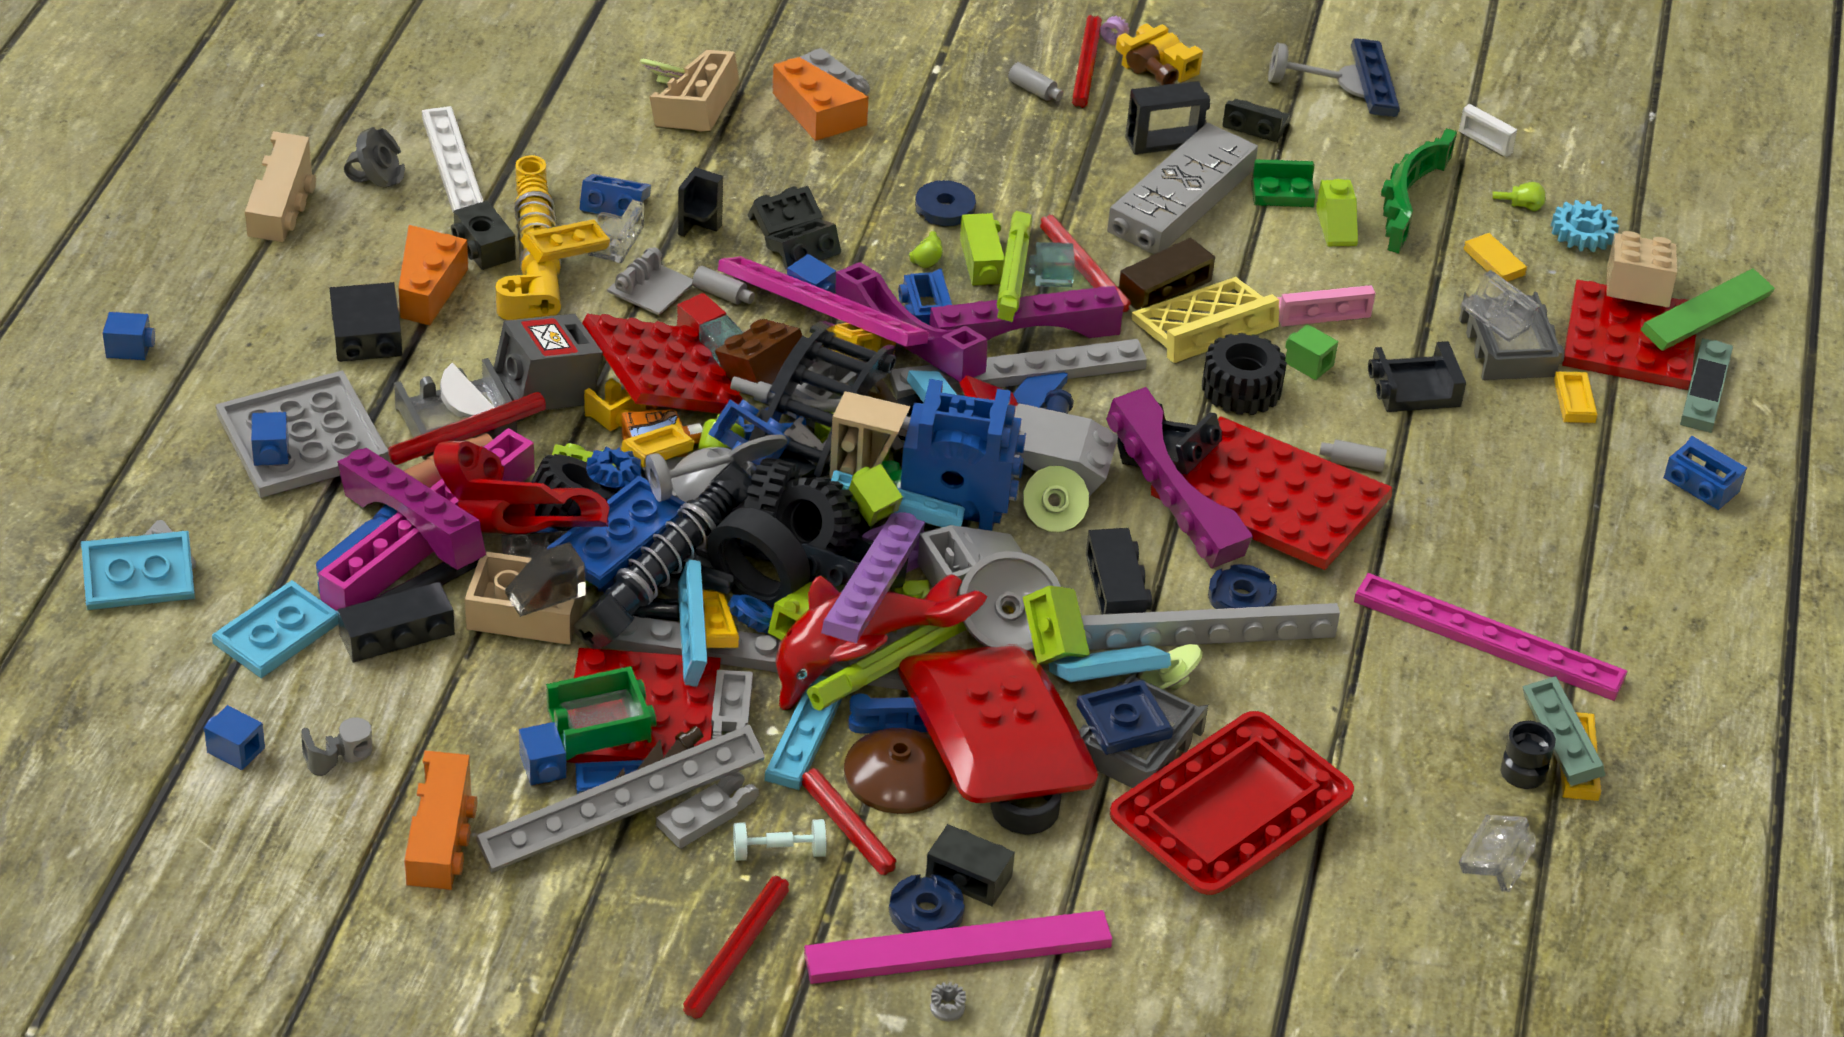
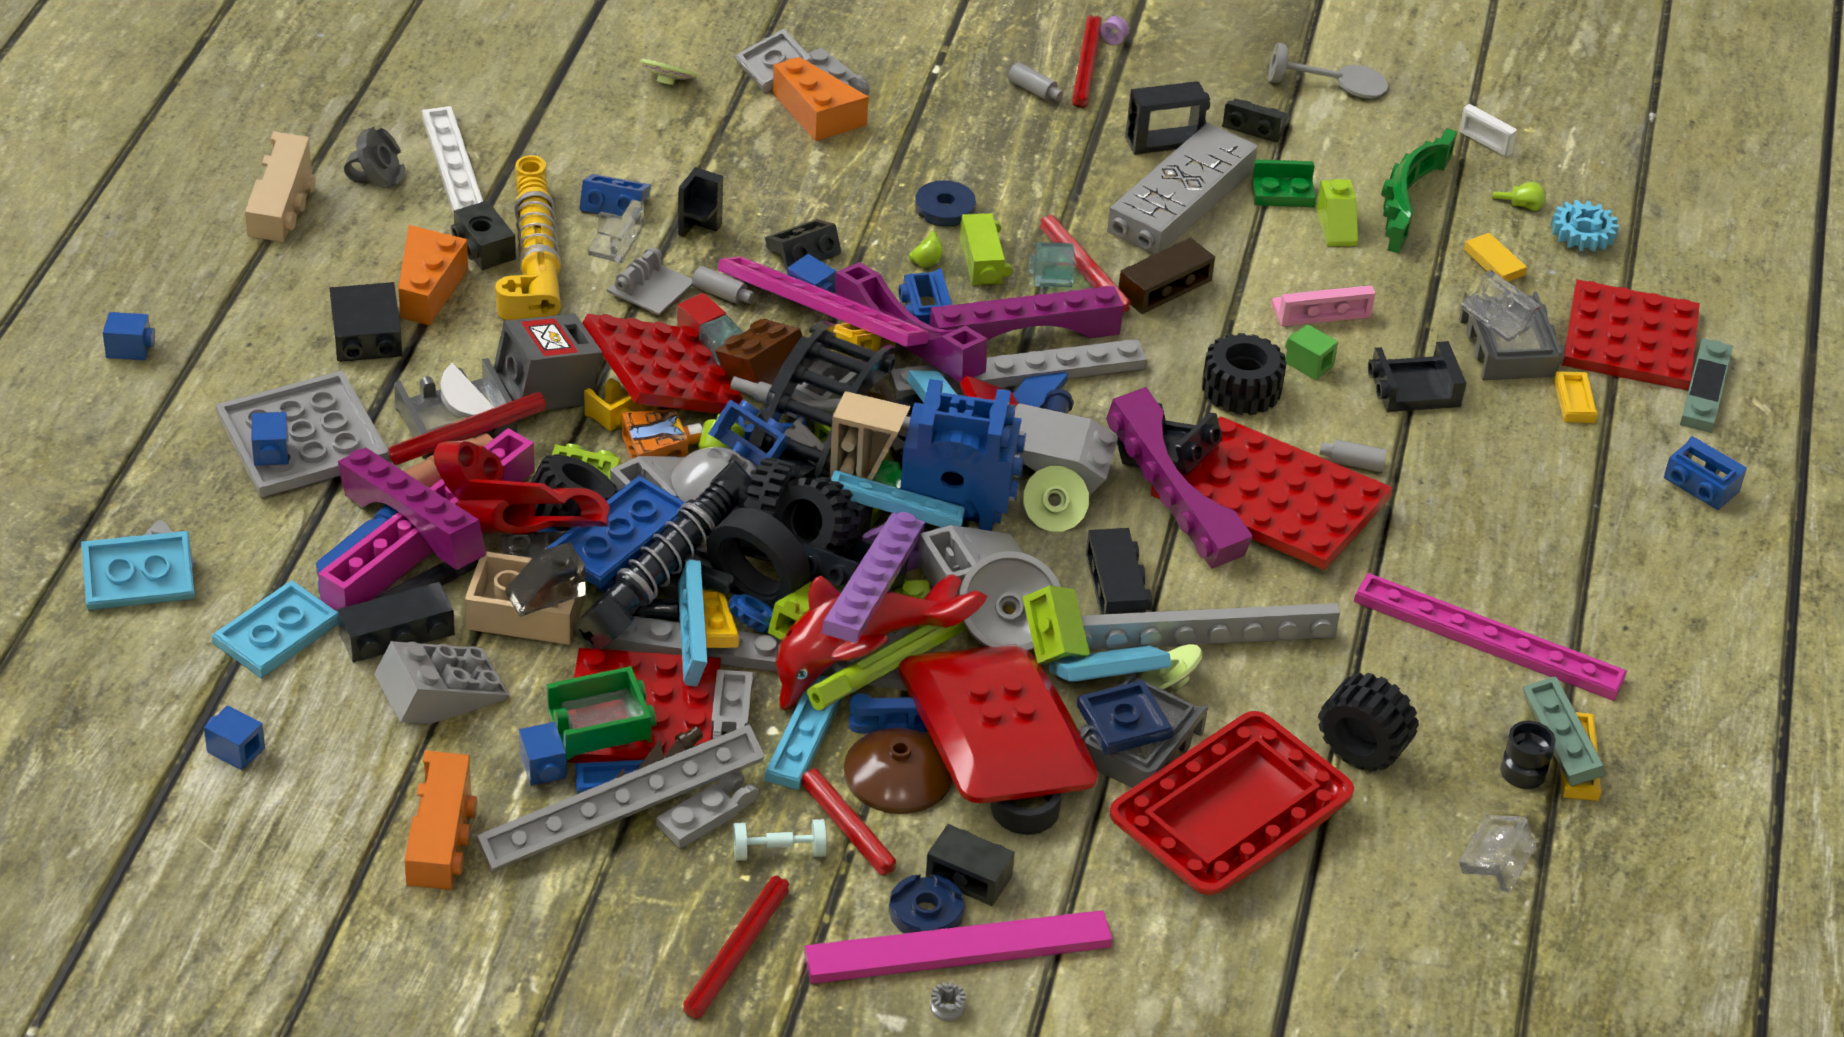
(352, 743): leg -> none
(437, 681): none -> light grey slope
(565, 241): yellow tile -> none
(602, 471): blue gear -> none
(660, 475): light grey piece -> none
(666, 441): yellow tile -> none
(699, 94): tan wedge -> none
(759, 58): none -> light grey tile
(784, 210): pearl dark grey bracket -> none
(875, 493): lime brick -> none
(1014, 265): lime piece -> none
(1160, 54): yellow hips -> none
(1193, 337): light yellow fence -> none
(1245, 577): dark blue tile -> none
(1368, 722): none -> black tyre
(1375, 77): dark blue tile -> none
(1642, 269): tan brick -> none
(1707, 309): bright green tile -> none

